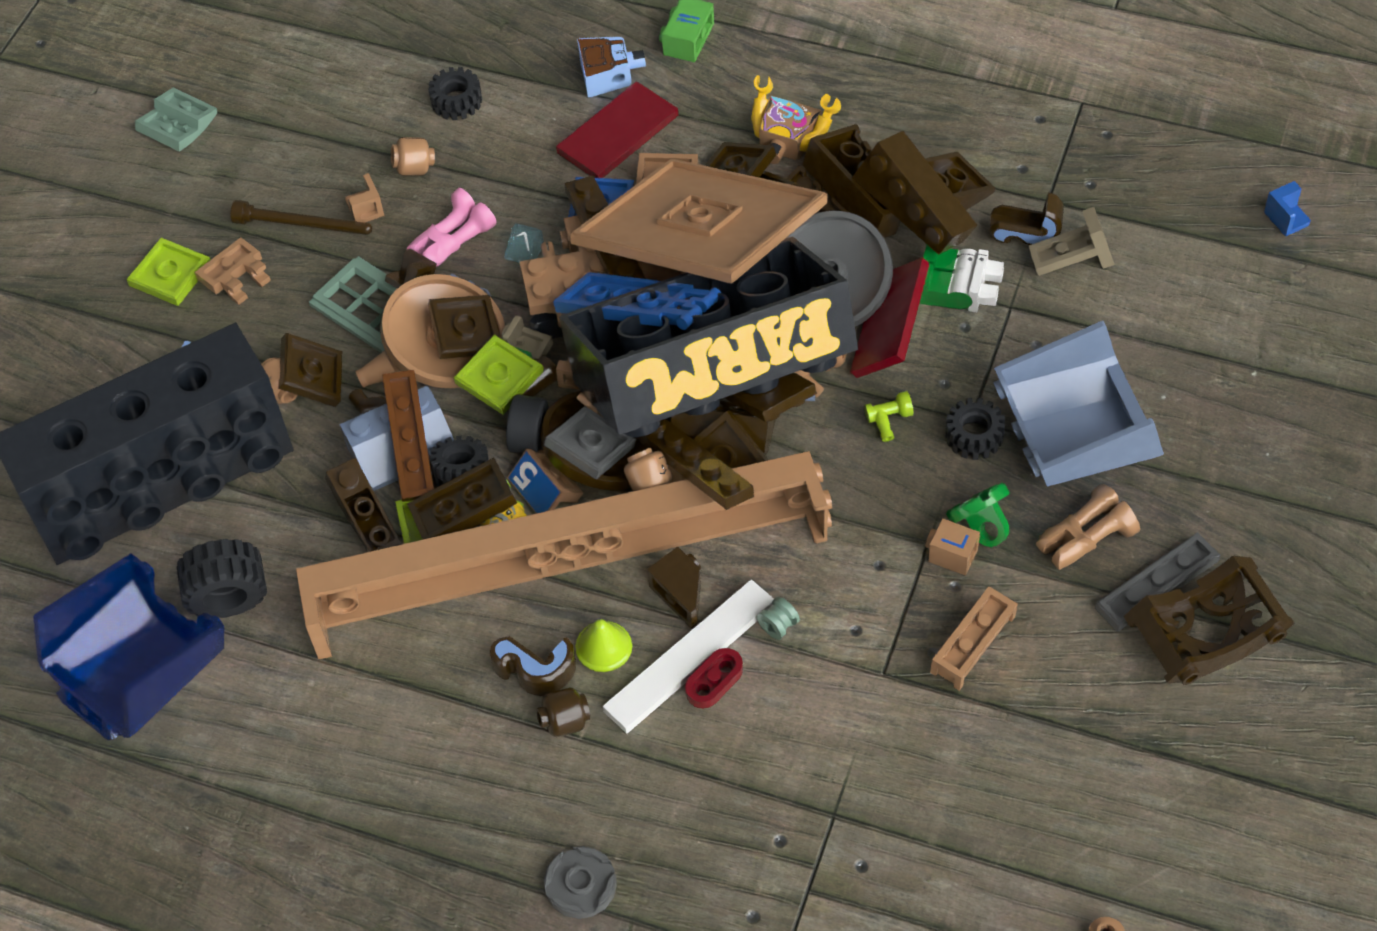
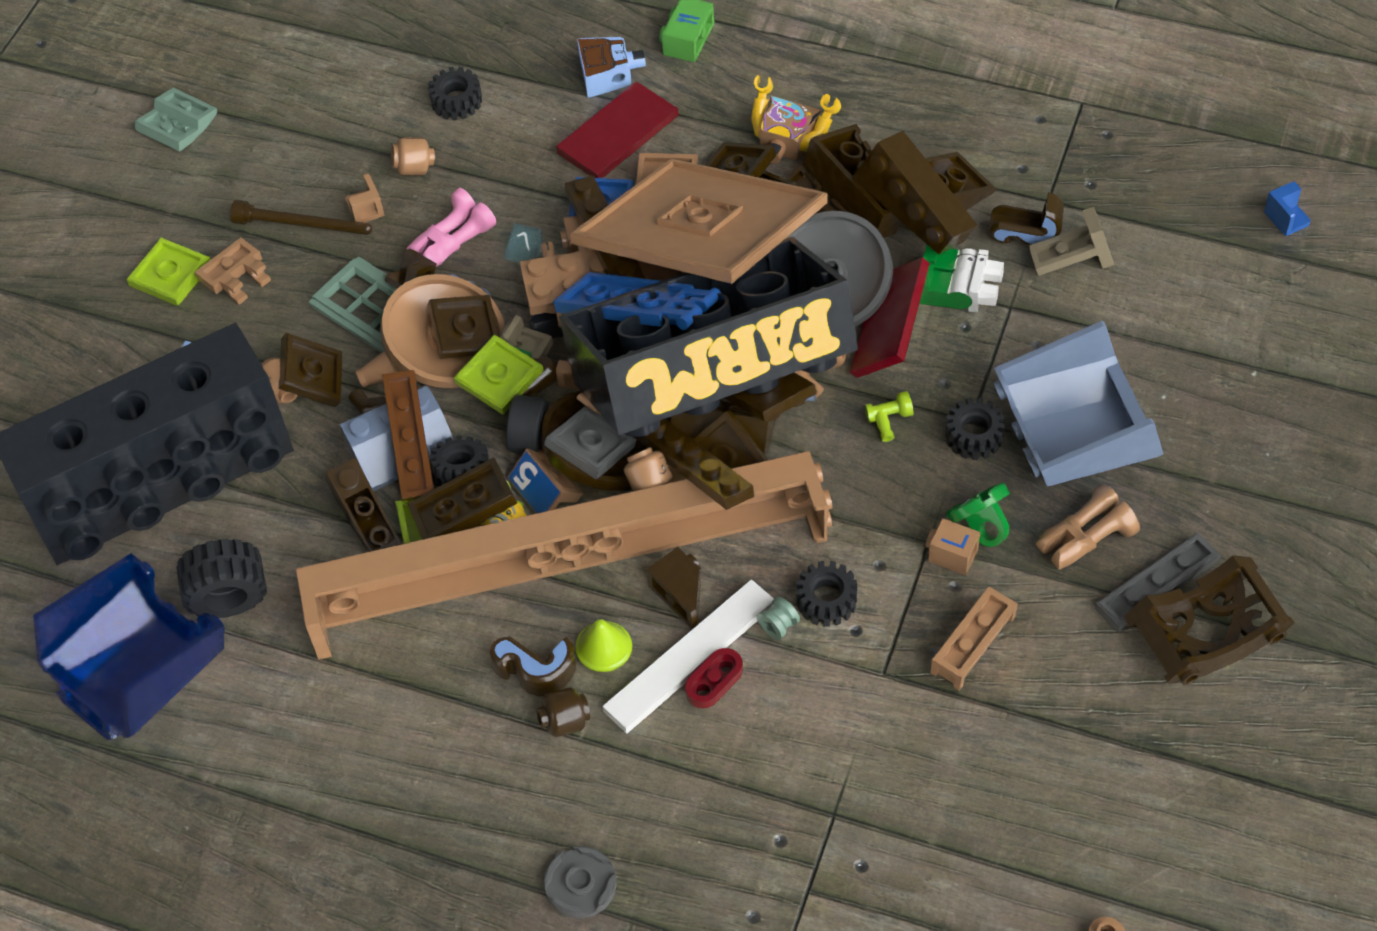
(831, 577): none -> black tyre

